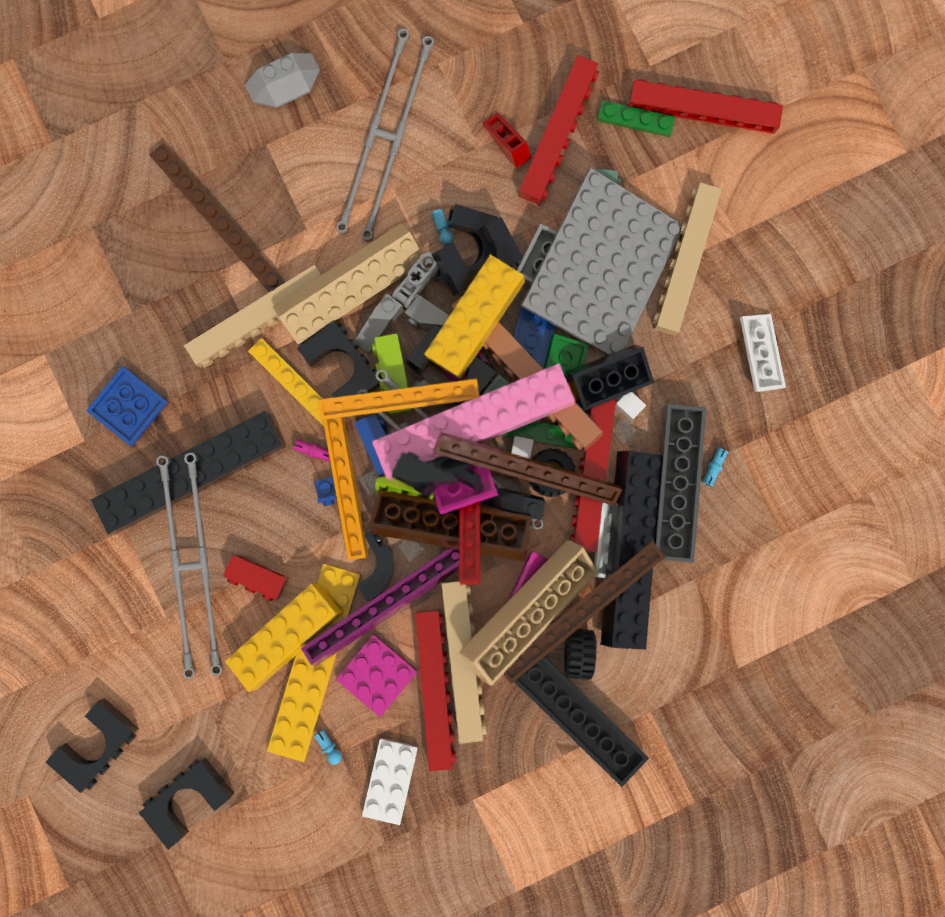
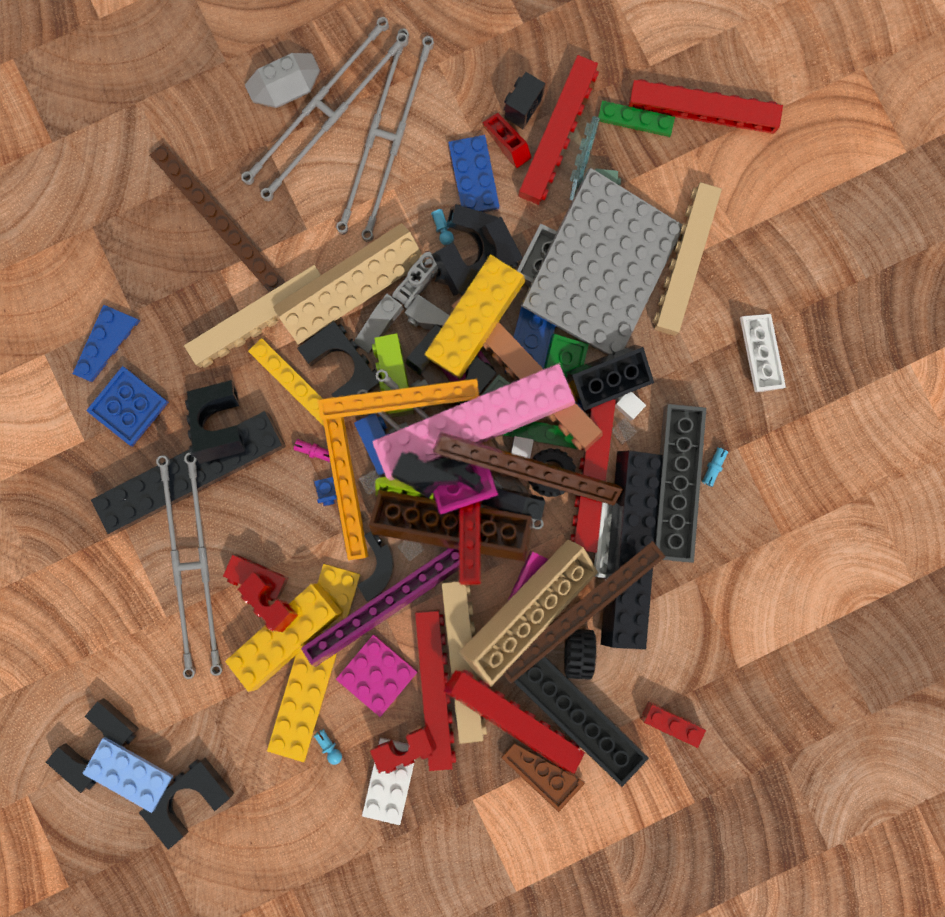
(103, 341): none -> blue wing
(128, 774): none -> light blue plate
(201, 405): none -> black arch
(256, 592): none -> red arch
(316, 102): none -> light grey bar
(388, 757): none -> red arch
(474, 174): none -> blue plate
(514, 721): none -> red brick
(523, 100): none -> black brick
(543, 776): none -> dark orange wing
(582, 159): none -> clear light blue wing
(673, 725): none -> red arch

